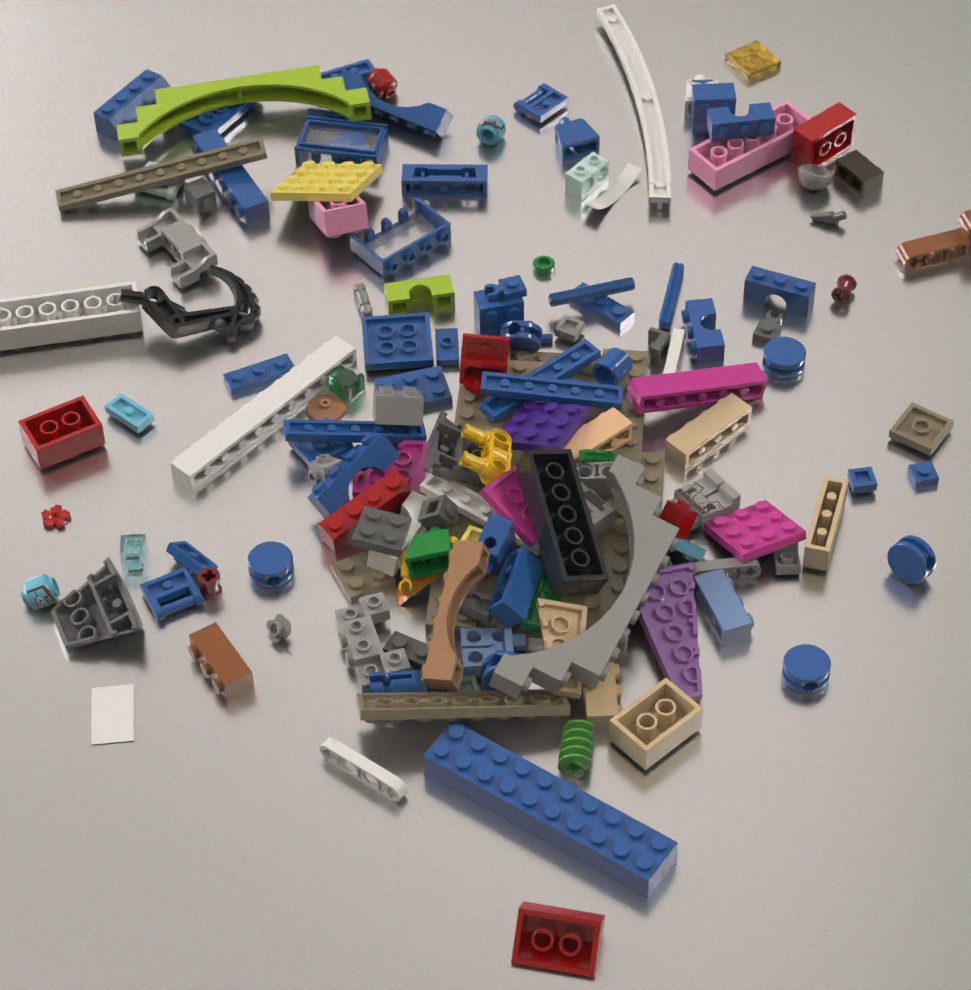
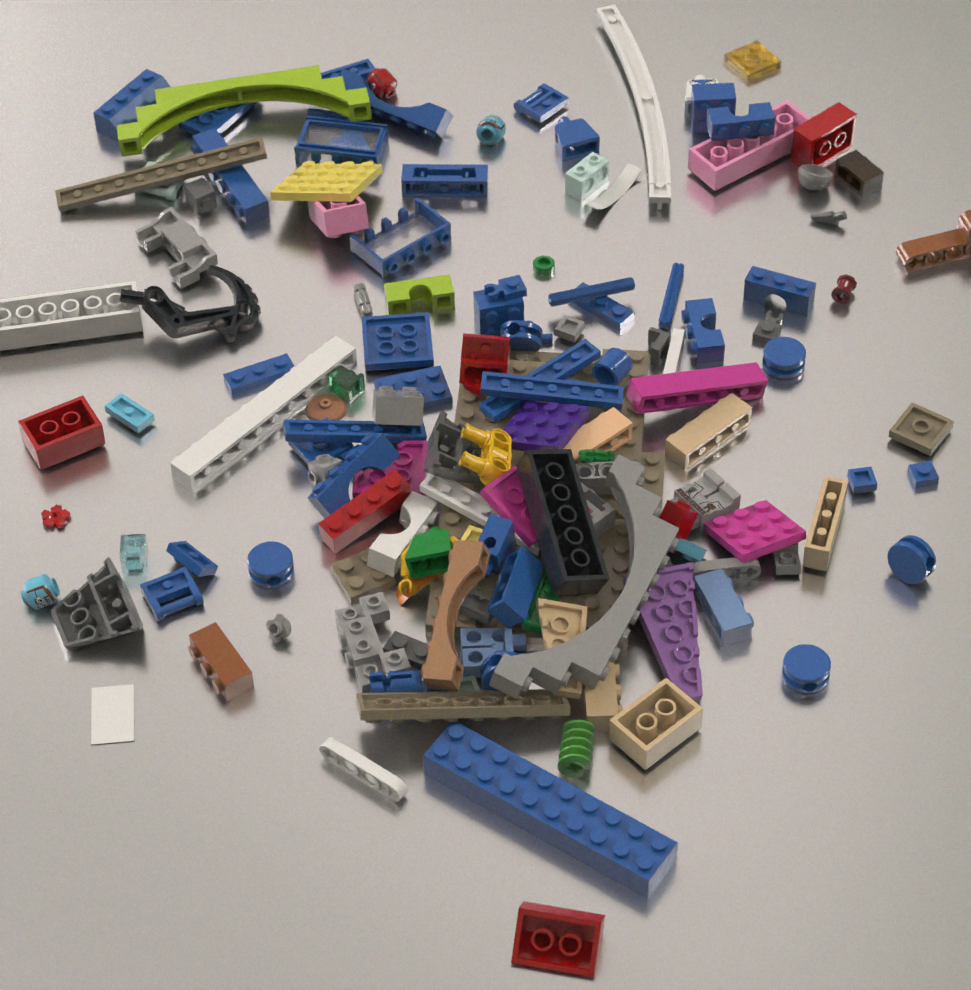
(209, 582): dark red bush -> none
(381, 531): dark grey plate -> none
(442, 512): dark grey brick -> none
(447, 347): blue plate -> none

